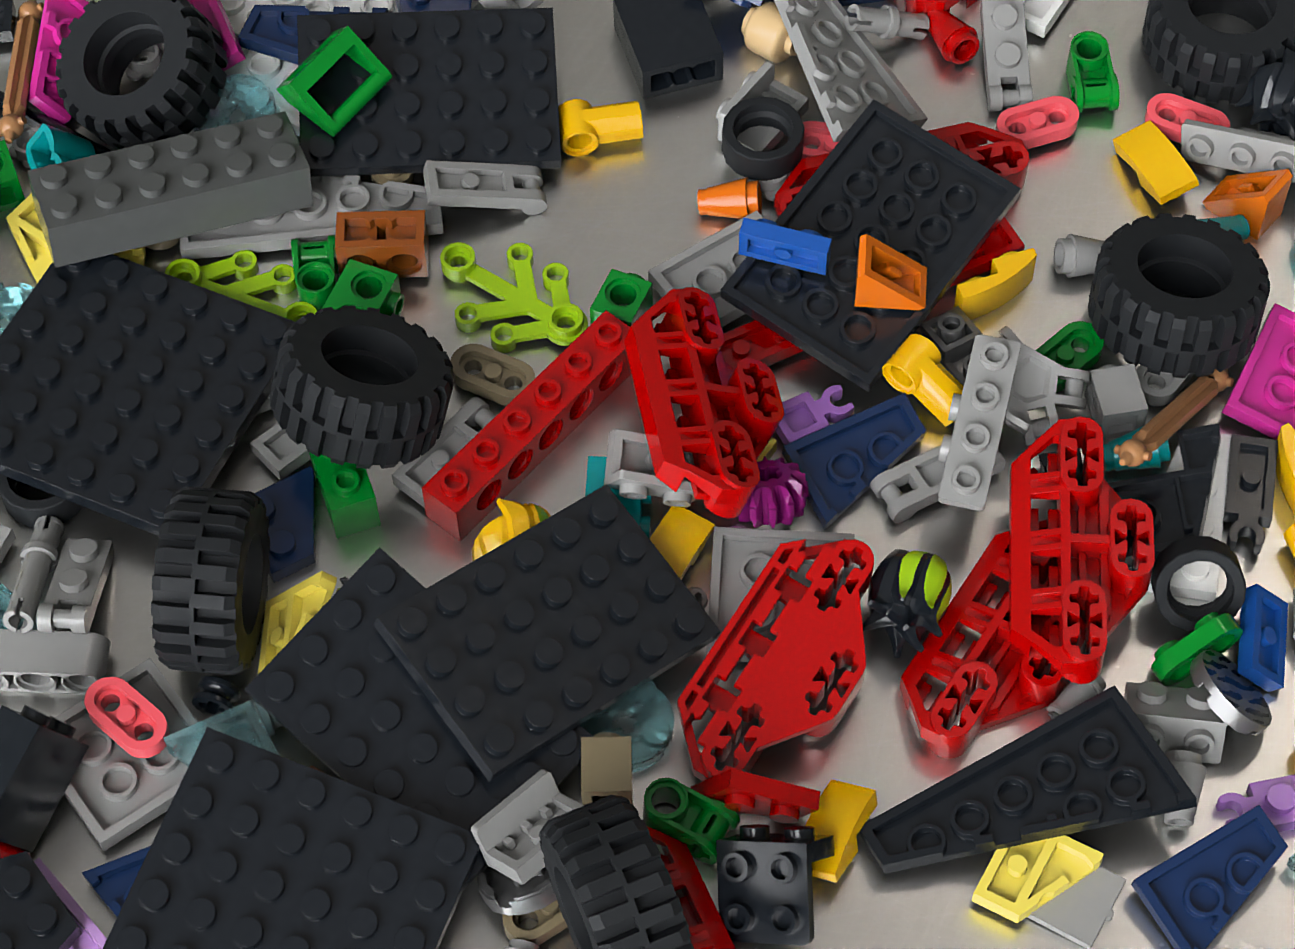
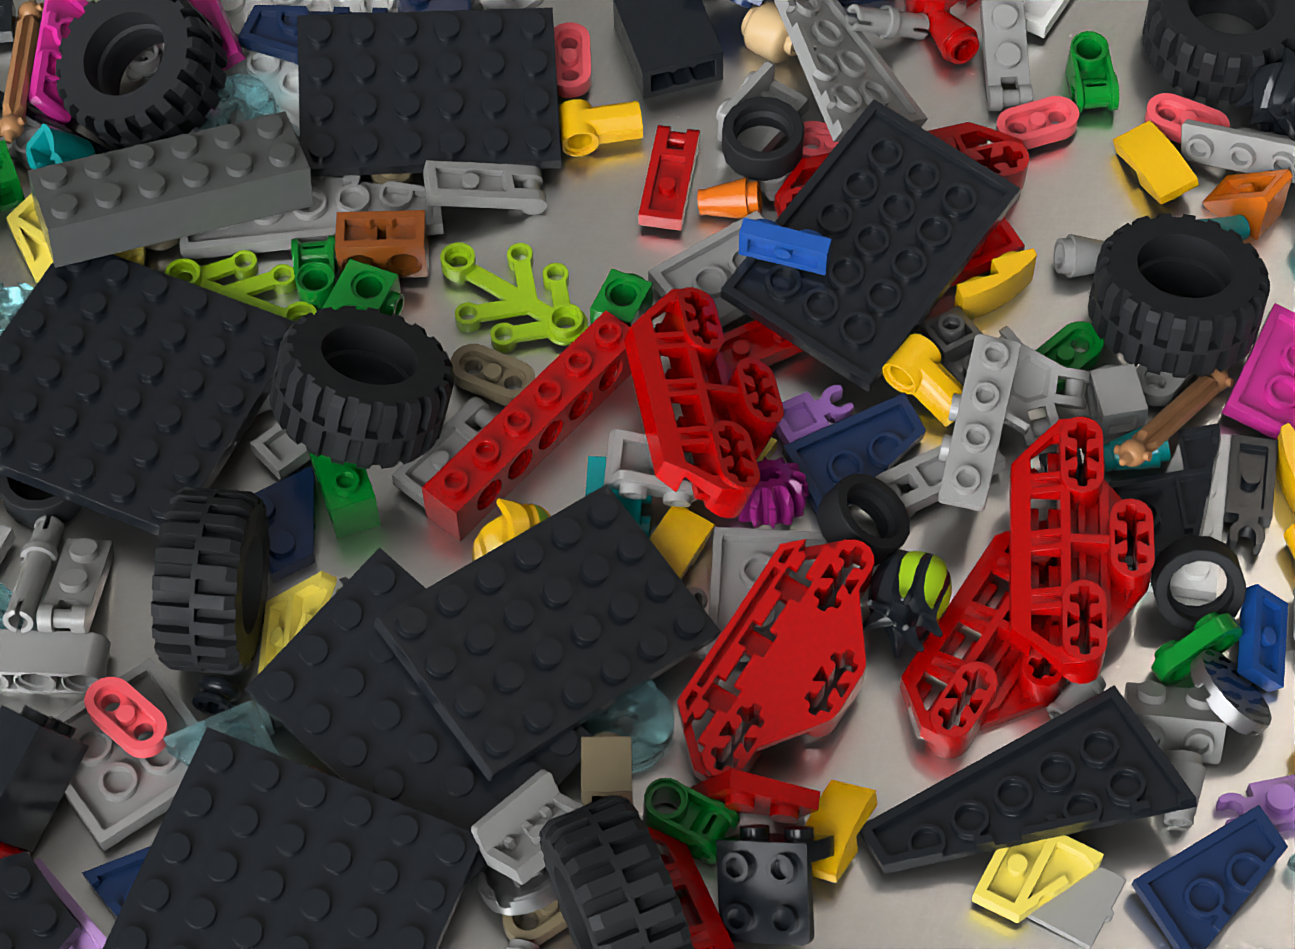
(297, 84): green tile -> none
(572, 59): none -> coral plate
(669, 178): none -> red plate
(877, 501): none -> black tyre
(888, 278): orange slope -> none

